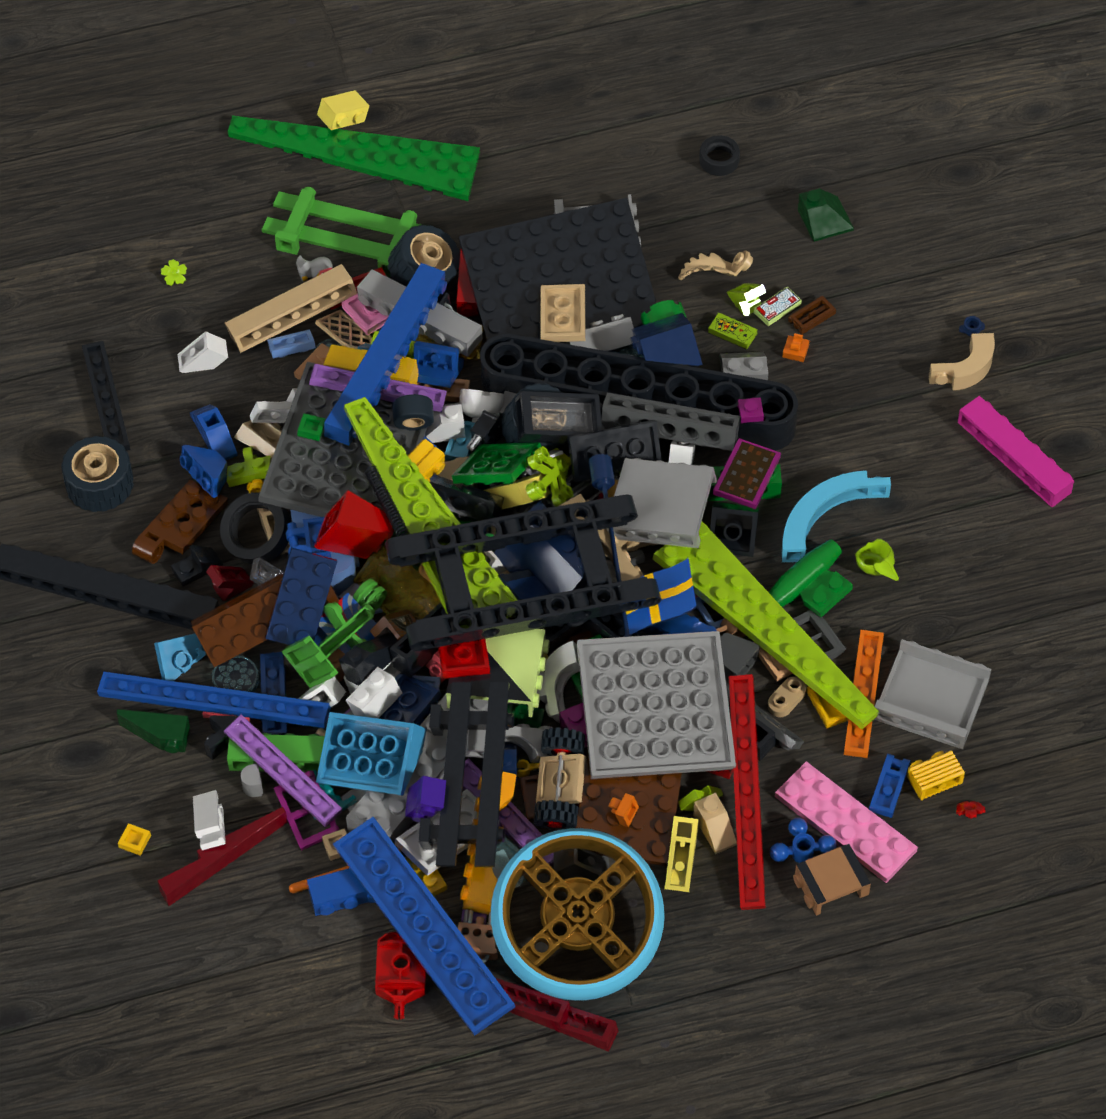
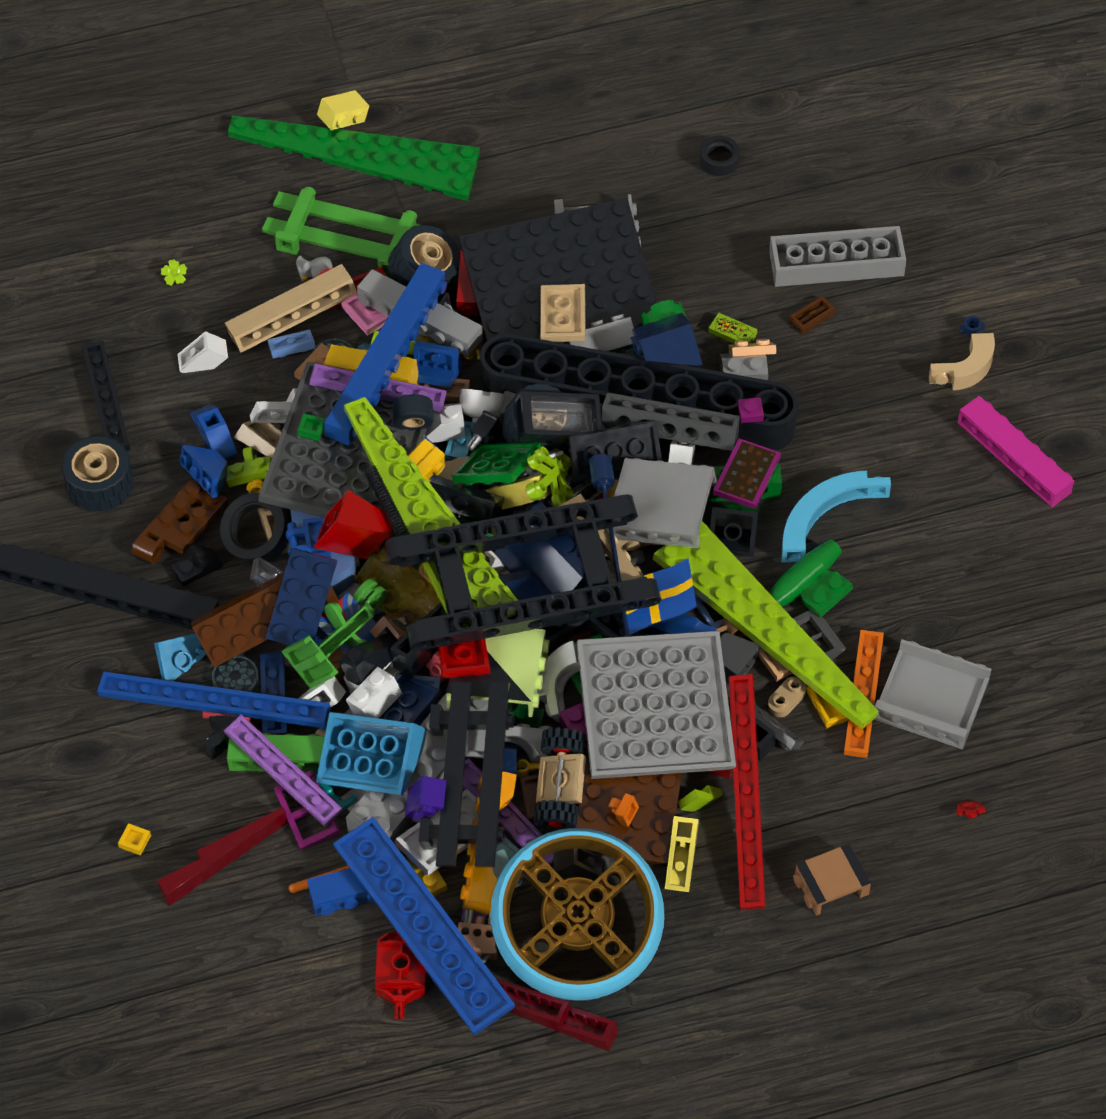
(161, 730): dark green slope -> none
(209, 820): white piece -> none
(229, 580): dark red slope -> none
(251, 781): light grey brick -> none
(328, 841): tan plate -> none
(344, 342): tan window -> none
(714, 823): tan slope -> none
(741, 262): tan plant -> none
(743, 348): none -> light nougat plate
(746, 297): lime slope -> none
(777, 306): tile -> none
(796, 348): orange tile -> none
(798, 827): blue piece -> none
(823, 214): dark green slope -> none
(837, 256): none -> light grey brick
(846, 820): bright pink plate -> none
(877, 559): lime piece -> none
(889, 786): blue plate -> none
(935, 774): yellow brick -> none

